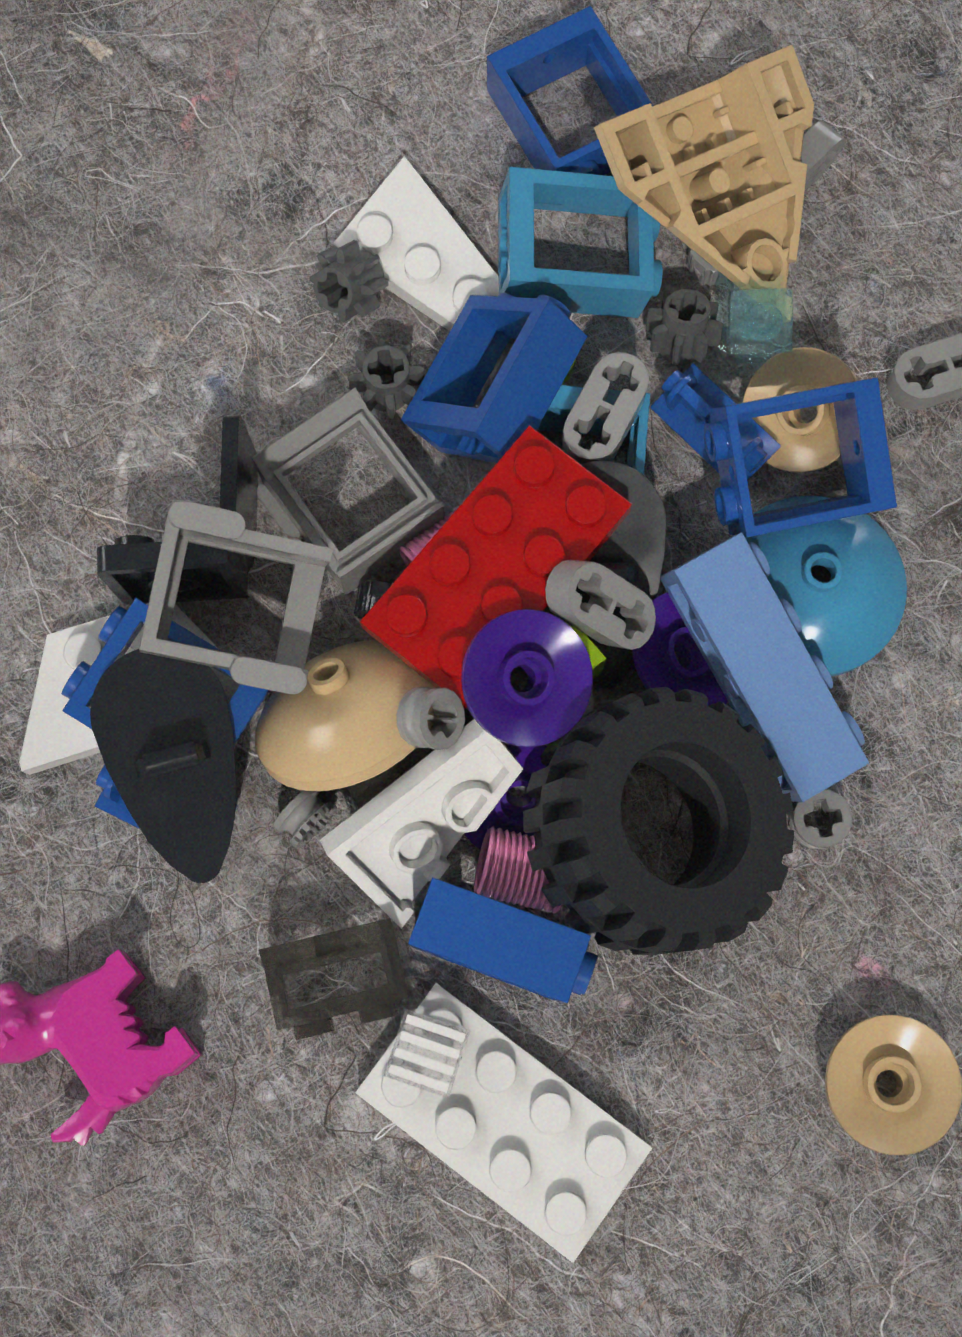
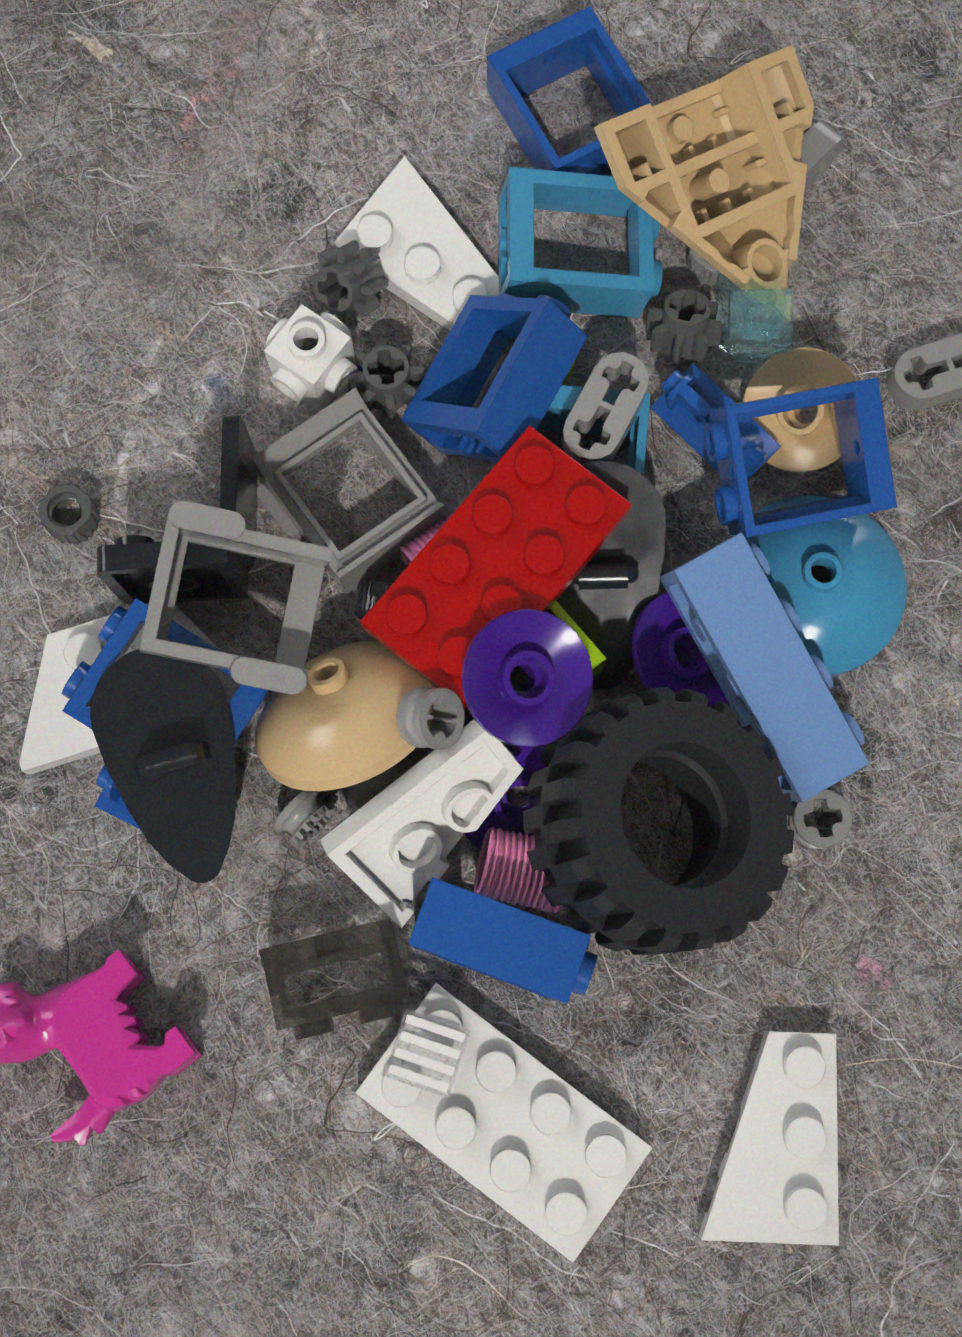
(67, 495): none -> dark grey axle
(310, 357): none -> white brick
(606, 592): light grey beam -> none
(784, 1152): none -> white wing
(925, 1091): tan dish -> none

